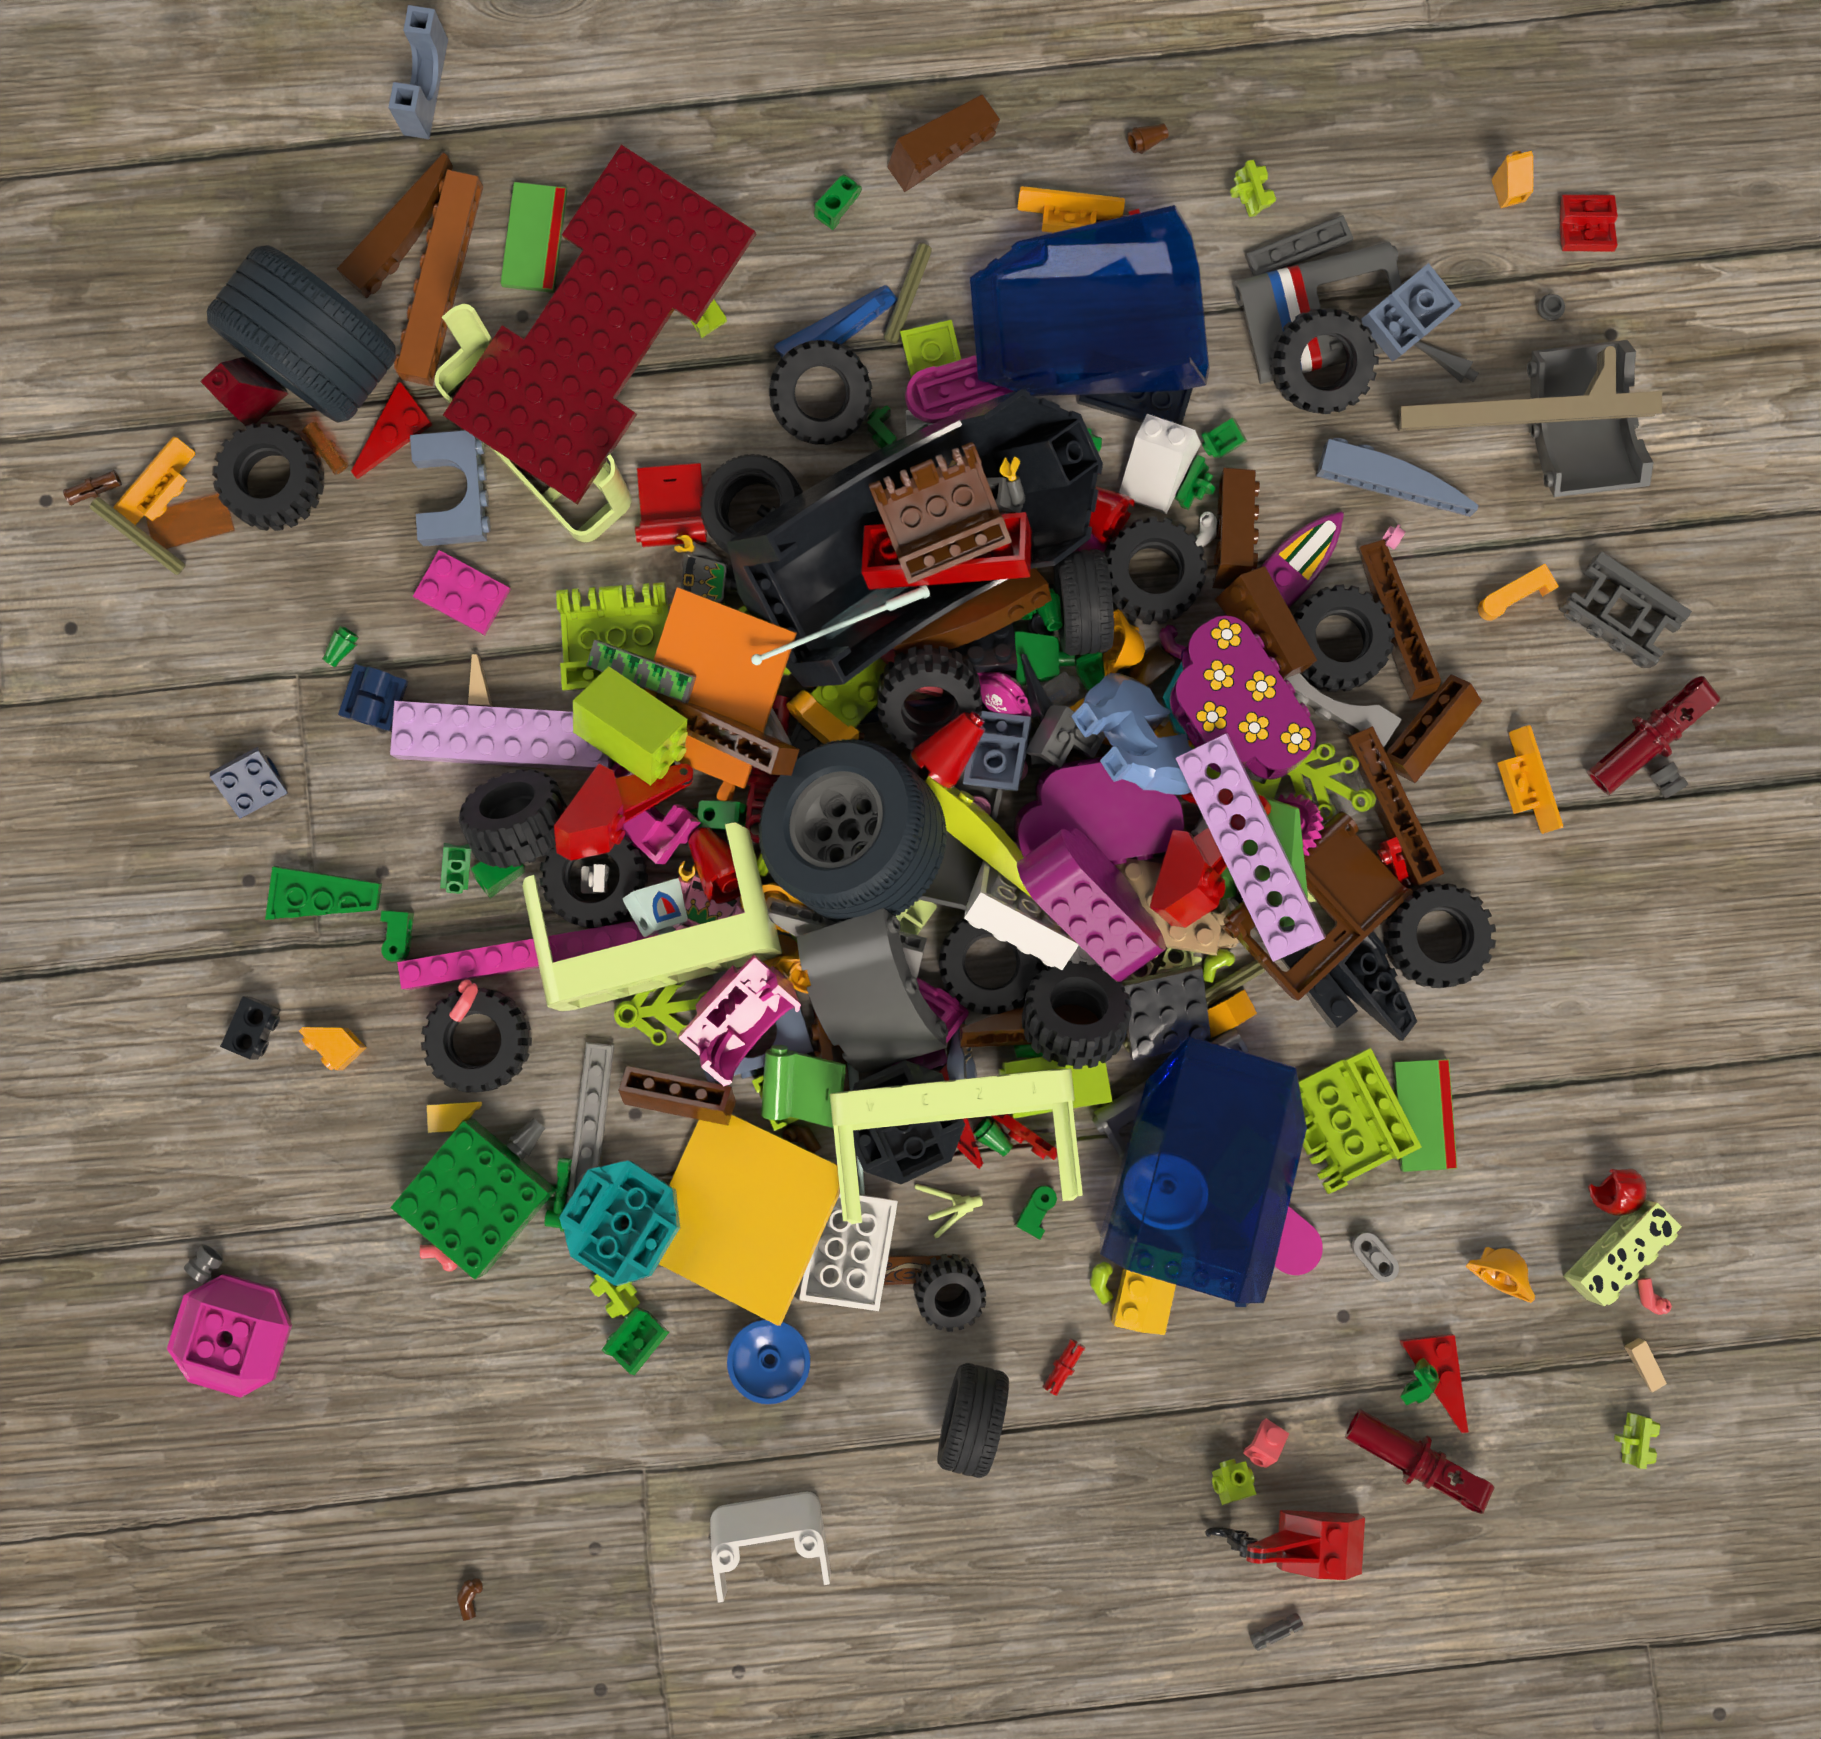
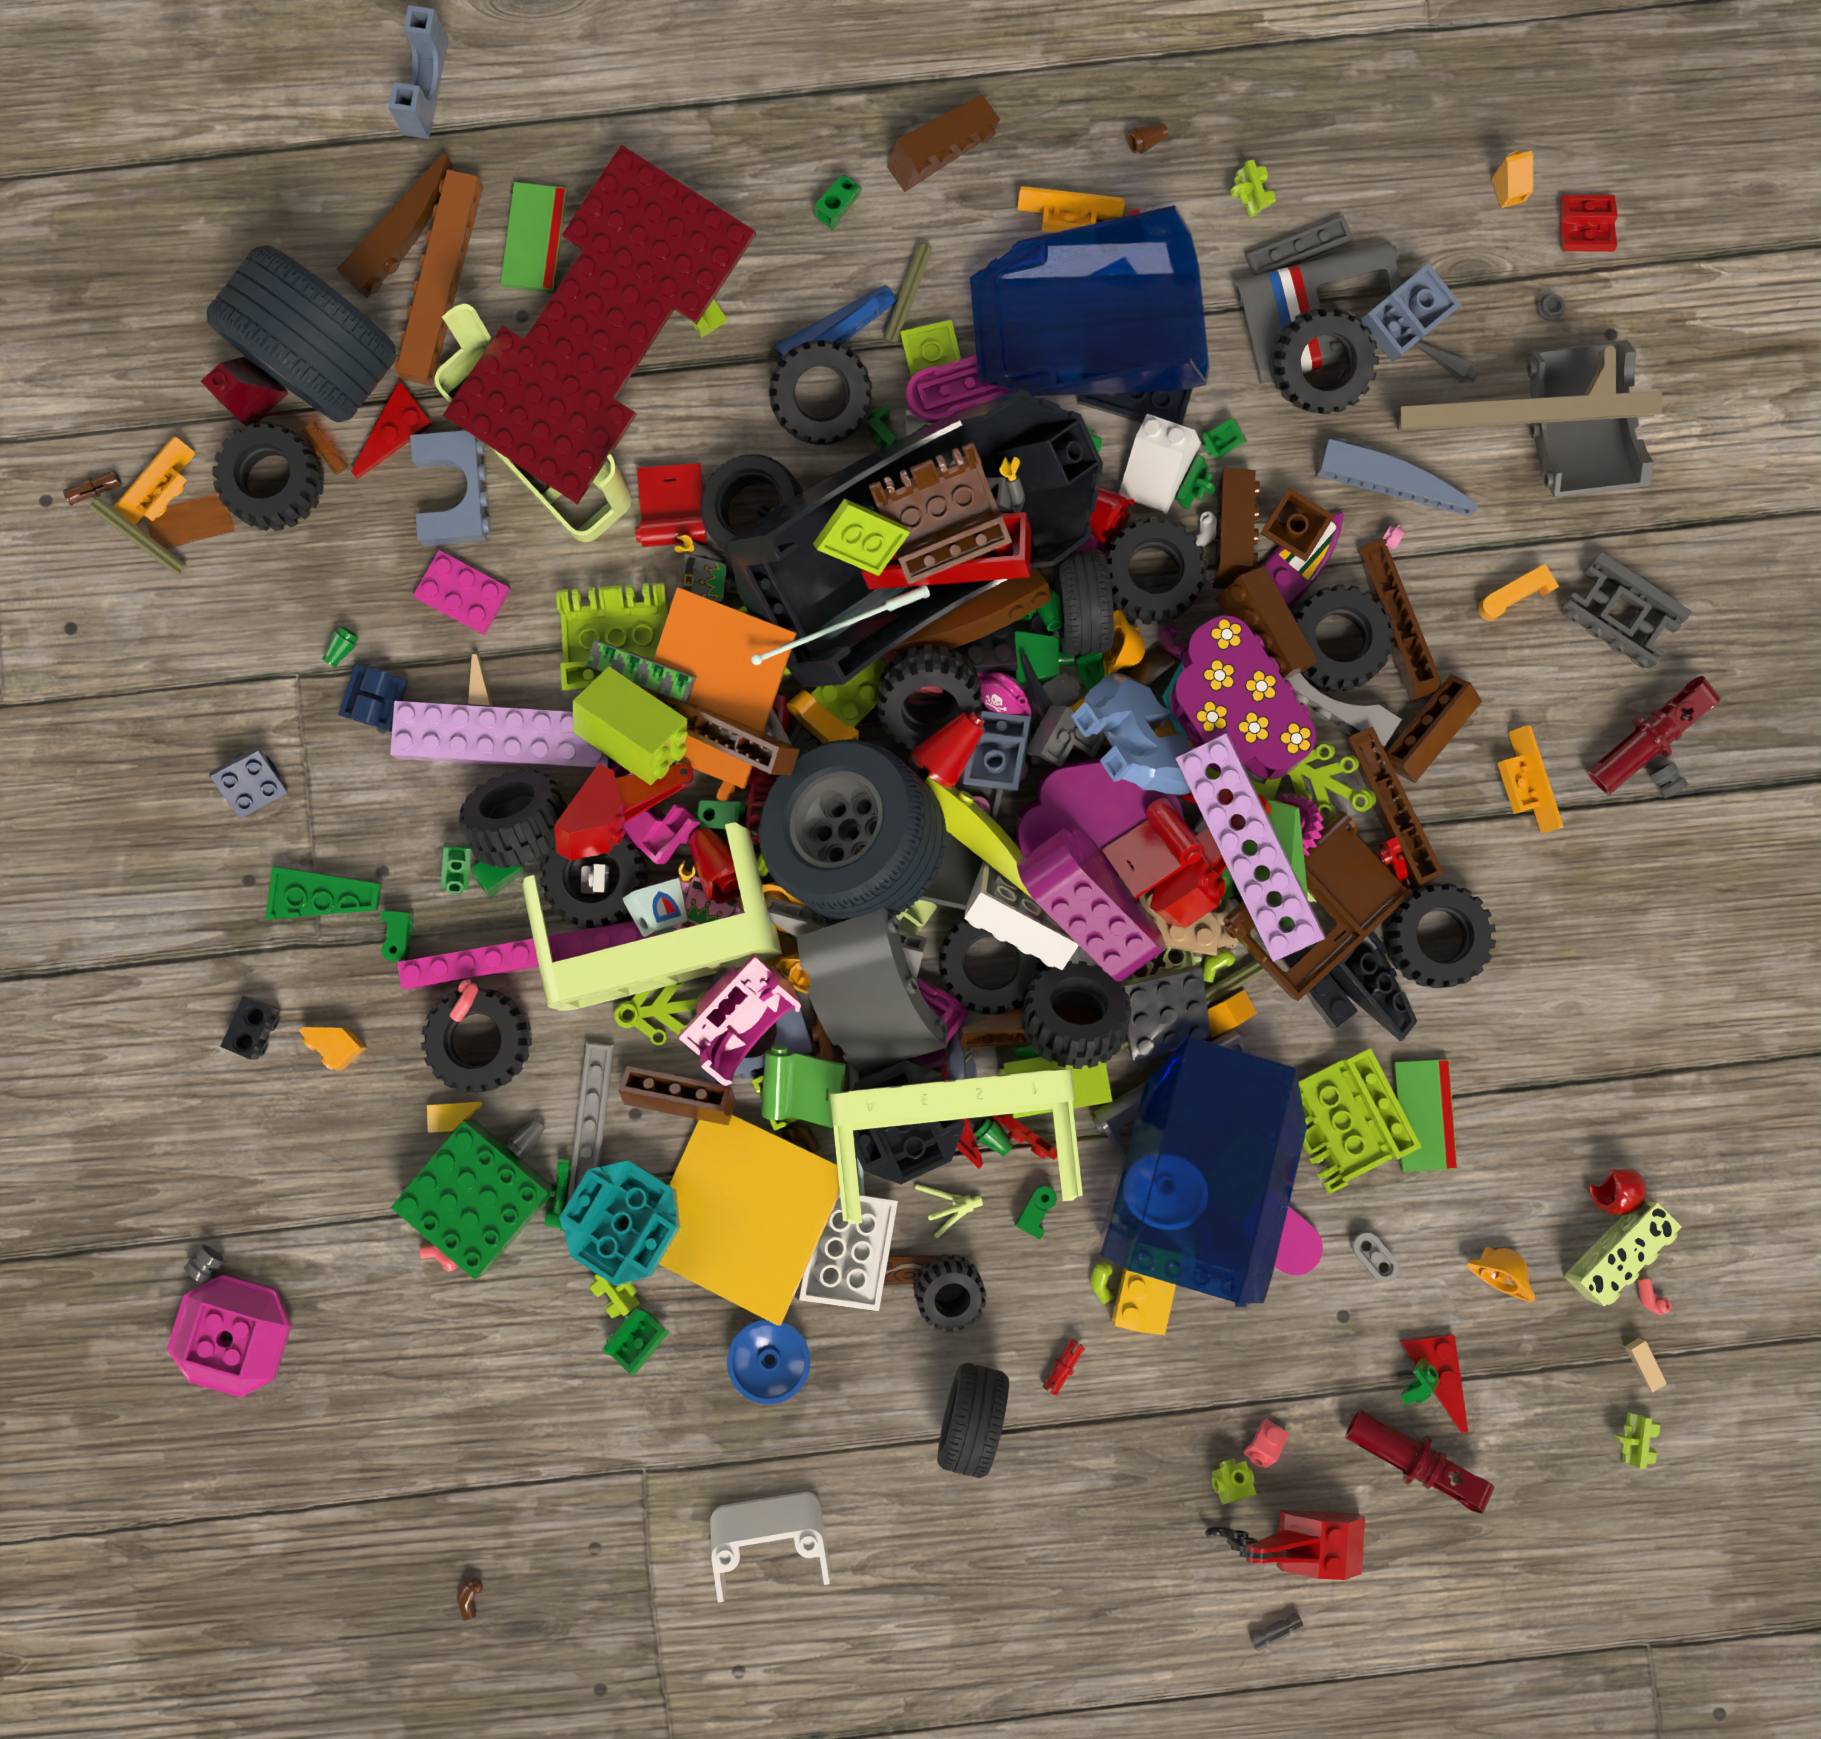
(861, 537): none -> lime plate
(1154, 849): none -> red door
(1297, 524): none -> reddish brown slope

